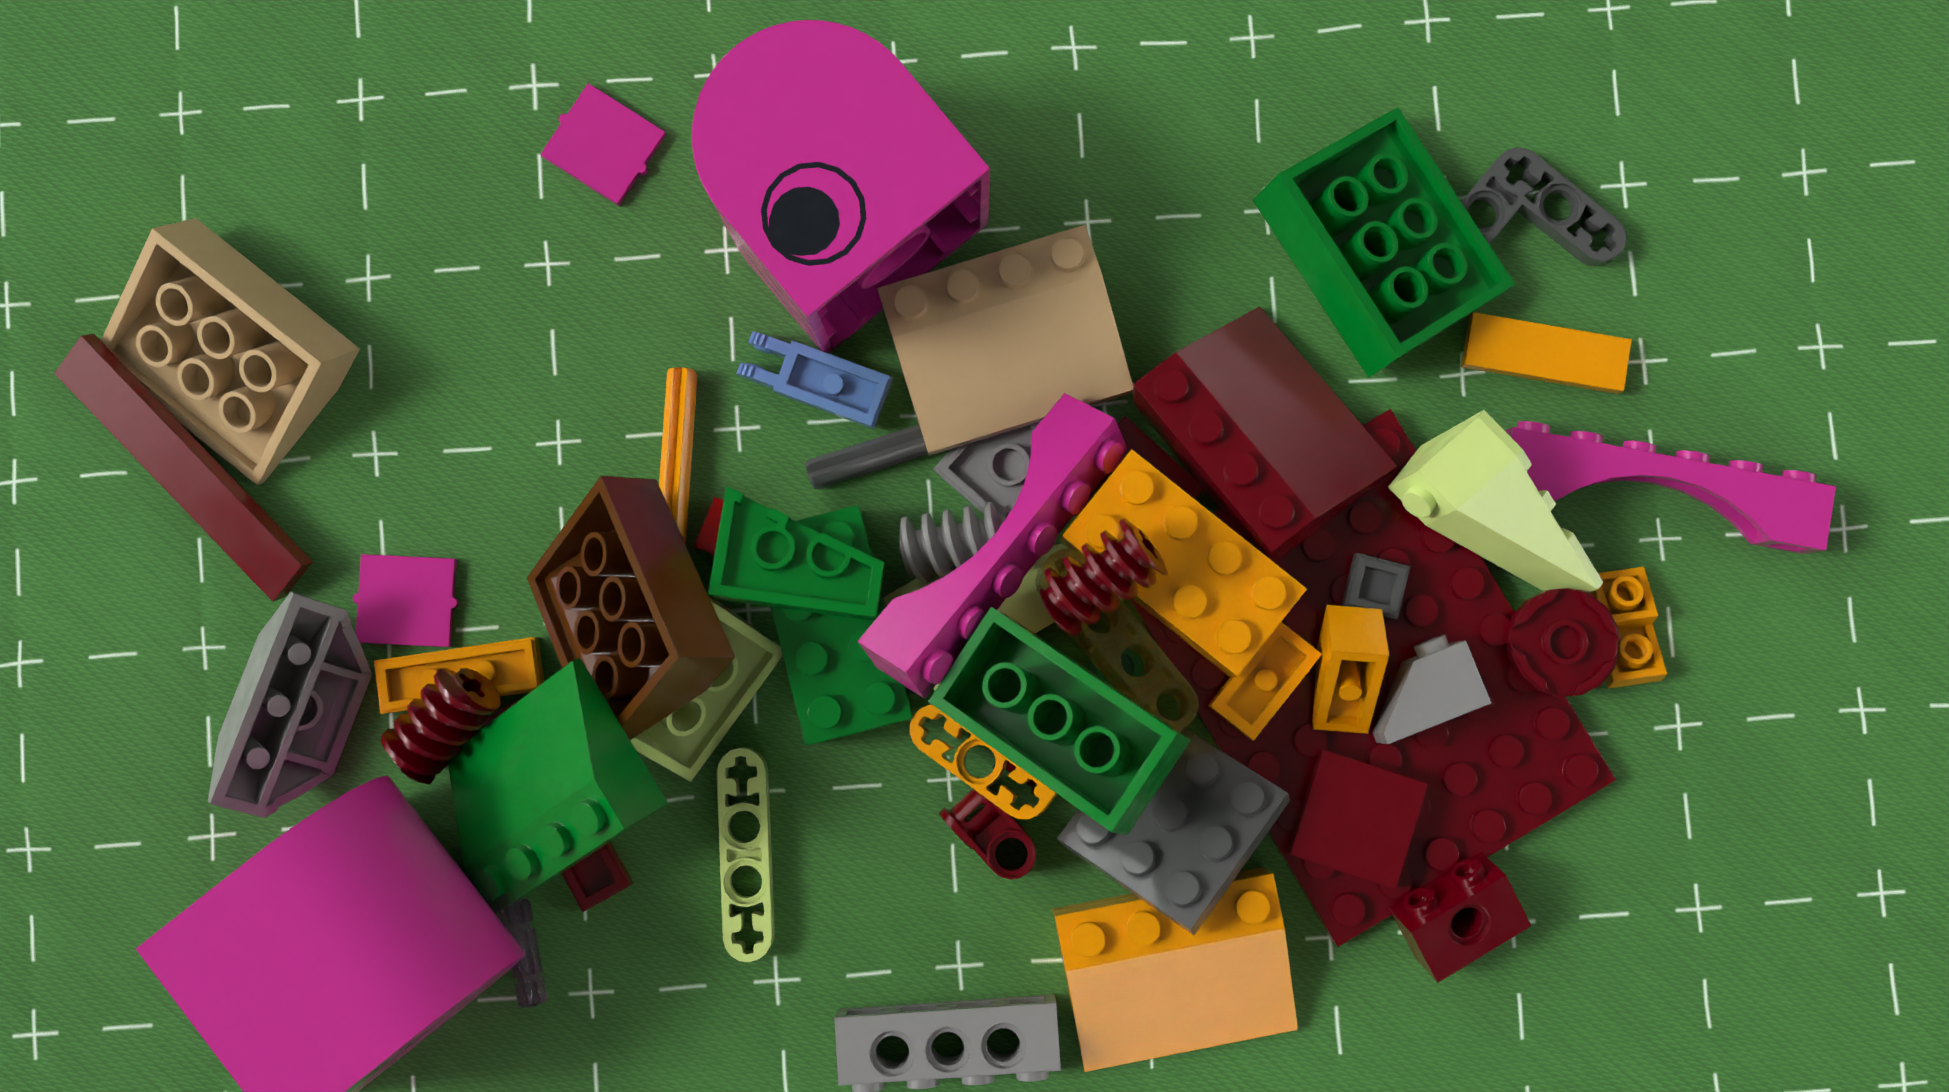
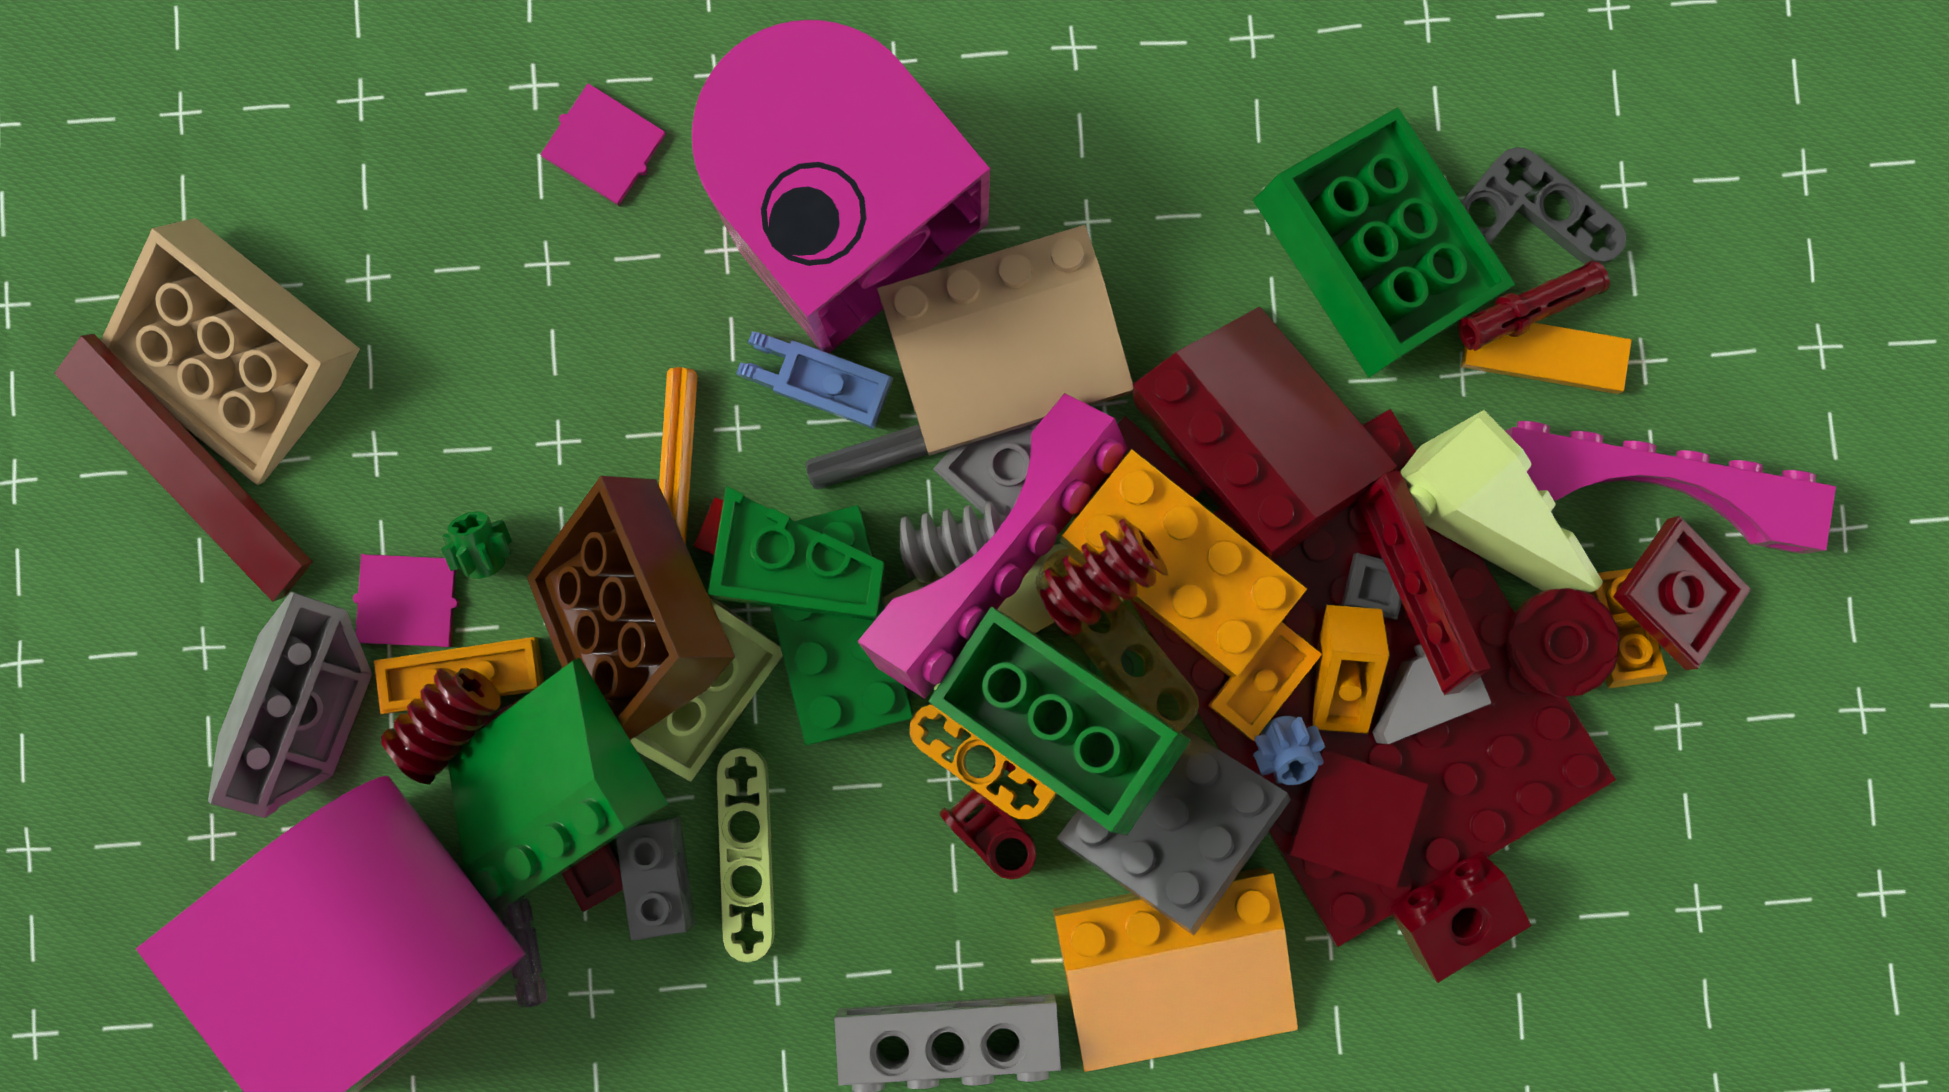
(476, 545): none -> green gear
(655, 879): none -> dark grey brick
(1289, 750): none -> medium blue gear
(1423, 584): none -> dark red tile
(1515, 313): none -> dark red pin
(1682, 593): none -> dark red tile

